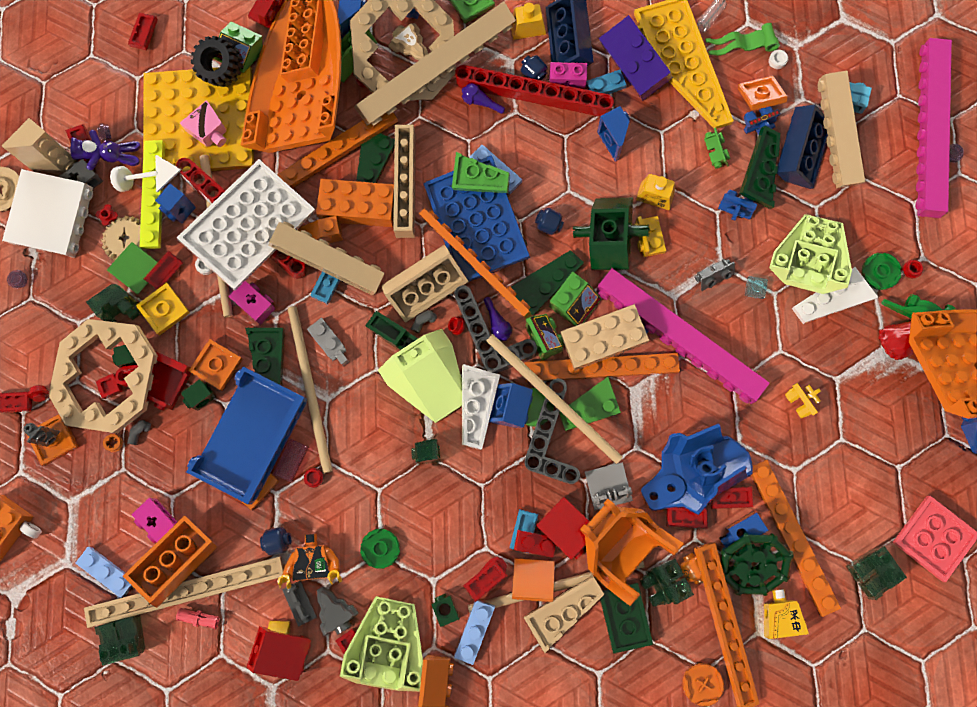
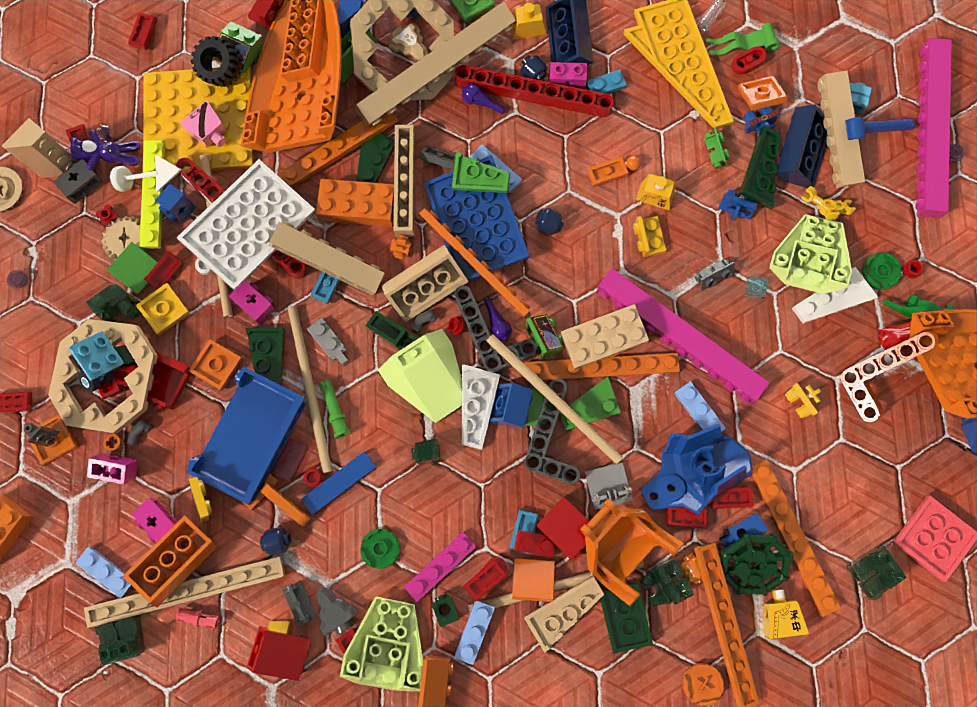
(30, 530): white tile -> none
(38, 393): red plate -> none
(48, 213): white panel -> none
(97, 361): none -> medium azure plate
(112, 468): none -> dark pink brick
(197, 395): dark green brick -> none
(198, 492): none -> yellow plate
(285, 504): none -> orange beam
(311, 563): torso -> none
(325, 229): orange slope -> none
(336, 417): none -> bright green pin
(338, 483): none -> blue tile
(401, 246): none -> orange gear
(433, 155): none -> dark grey plate
(440, 566): none -> dark pink plate
(545, 282): dark green wing -> none
(575, 300): slope -> none
(608, 247): dark green slope -> none
(612, 170): none -> orange plate
(613, 130): blue slope -> none
(635, 58): dark purple brick -> none
(697, 407): none -> light blue plate
(747, 61): none -> red plate
(778, 59): white tile -> none
(827, 207): none -> yellow piece
(857, 128): none -> blue piece
(881, 366): none -> beam

